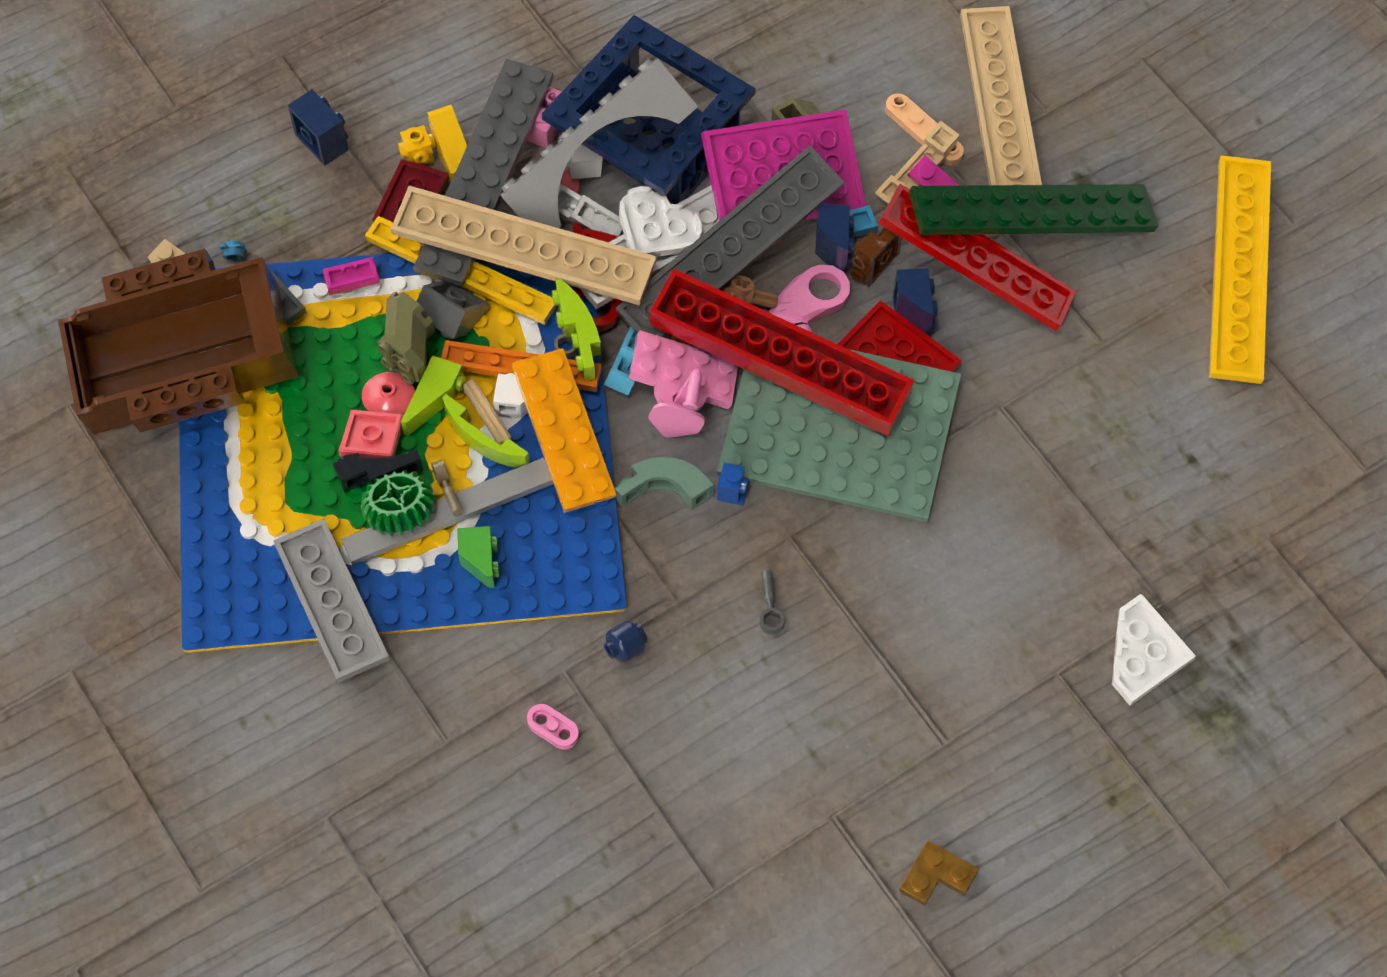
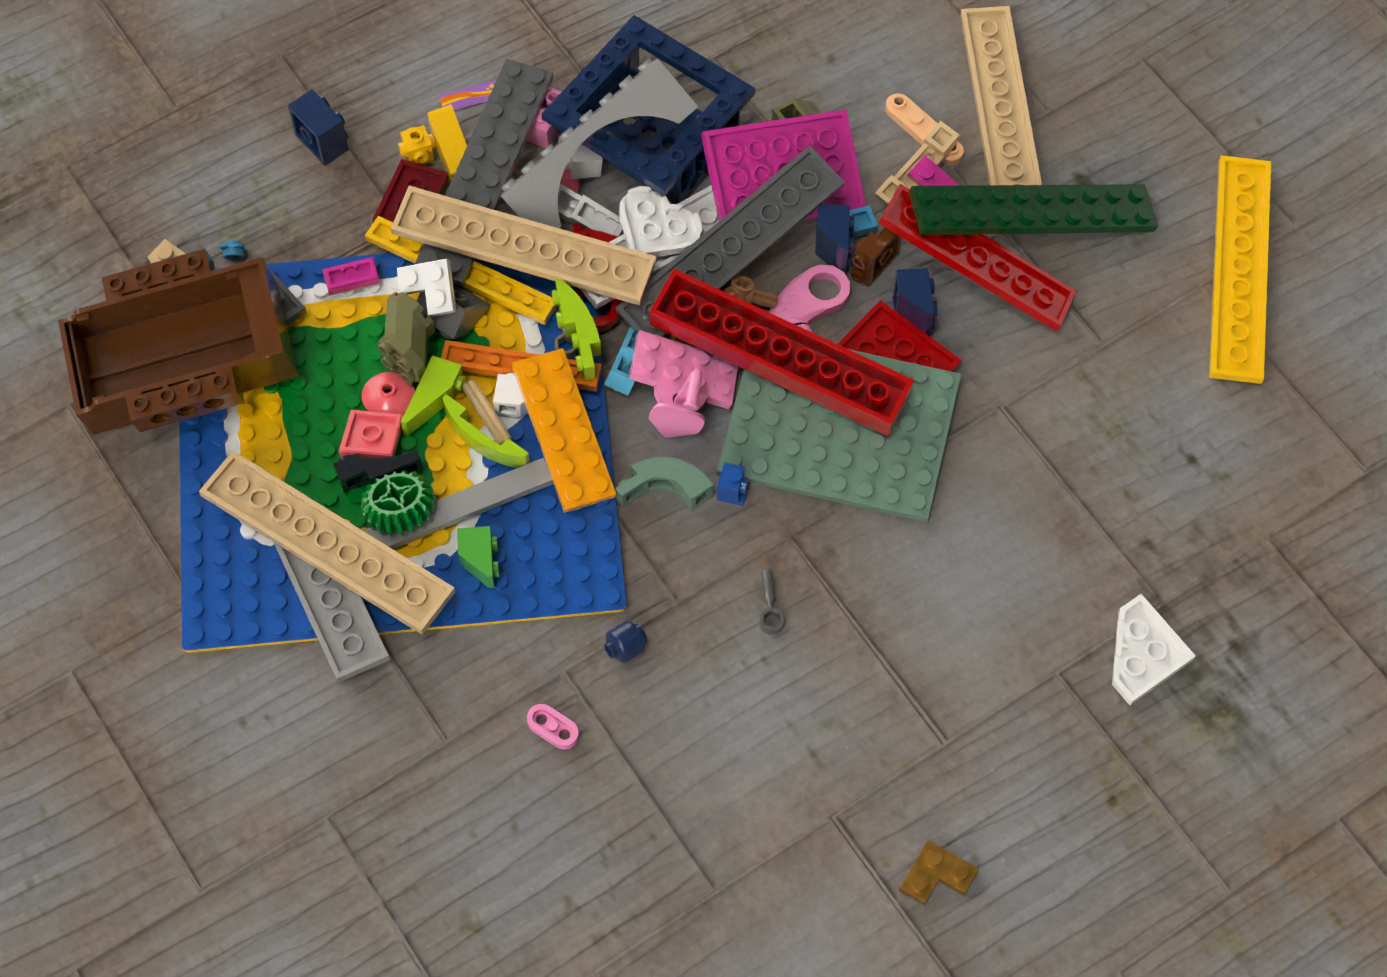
(327, 542): none -> tan plate
(434, 280): none -> white plate
(443, 479): dark tan piece -> none
(467, 96): none -> medium lavender sticker

